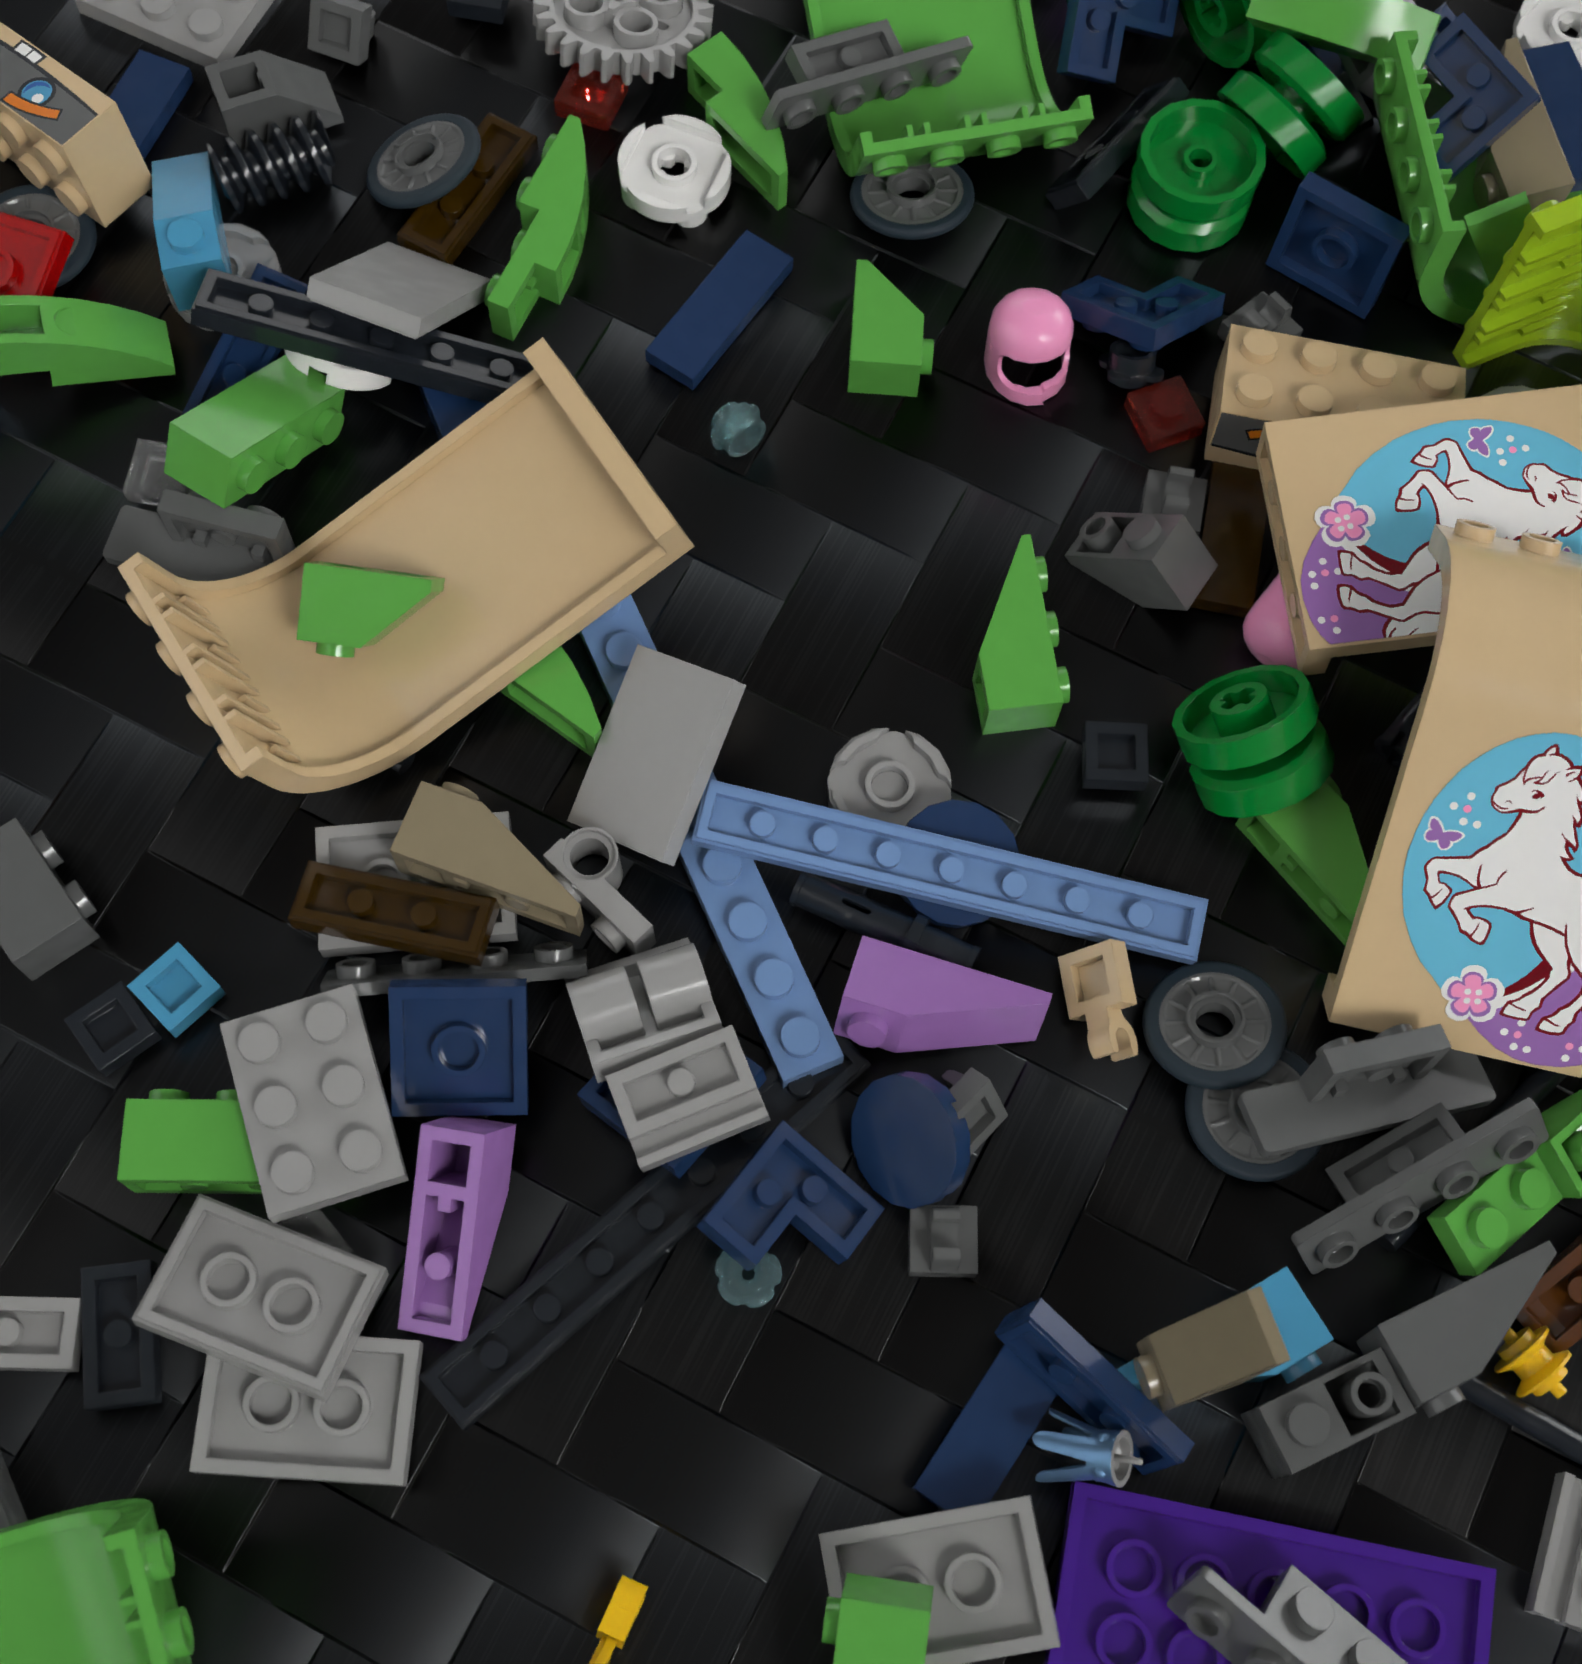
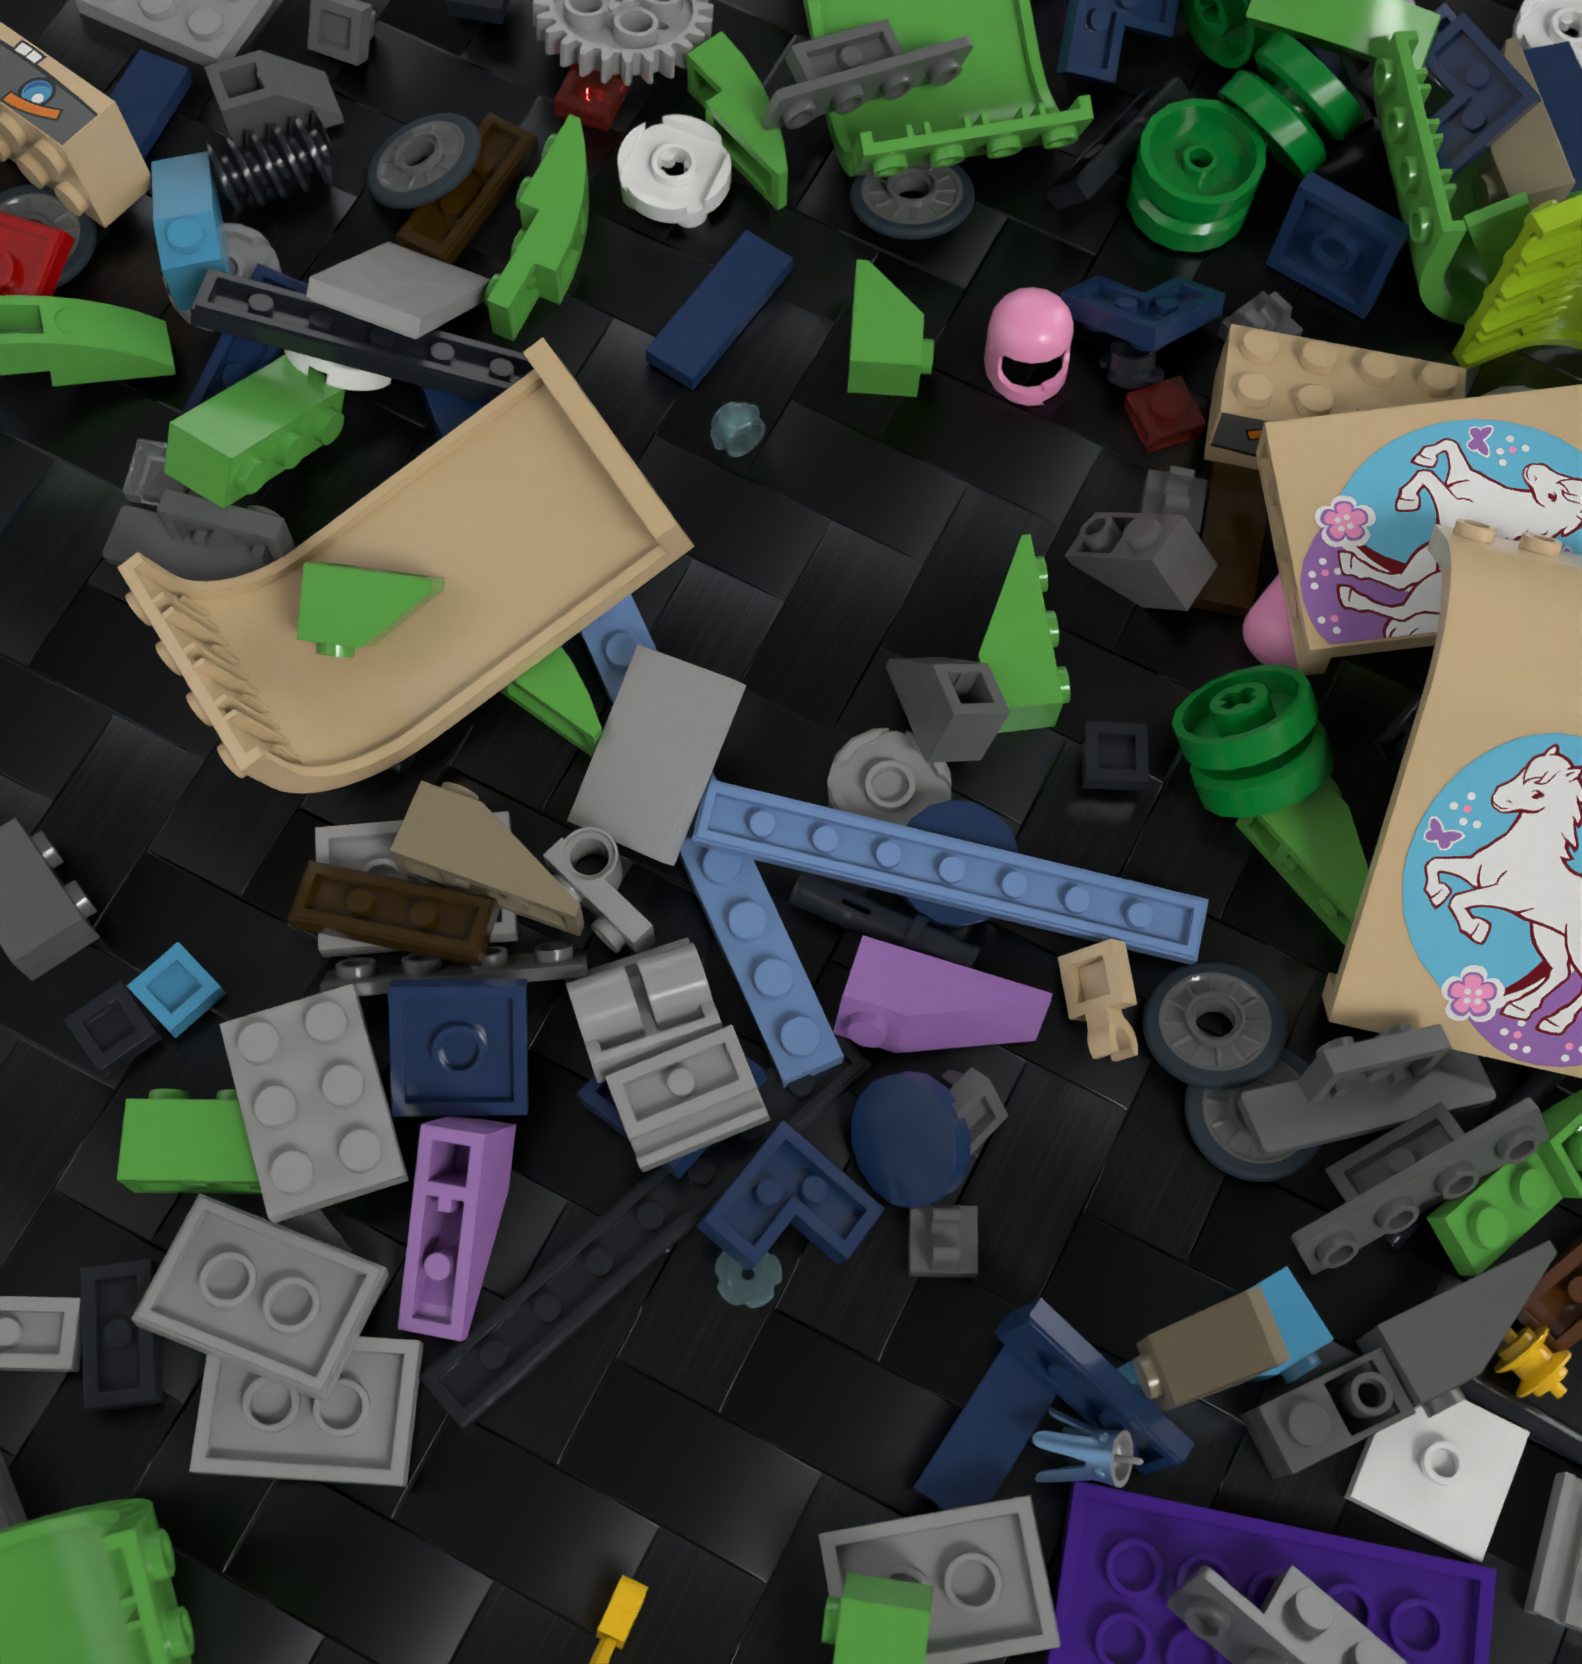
(949, 705): none -> dark grey slope
(1441, 1475): none -> white plate

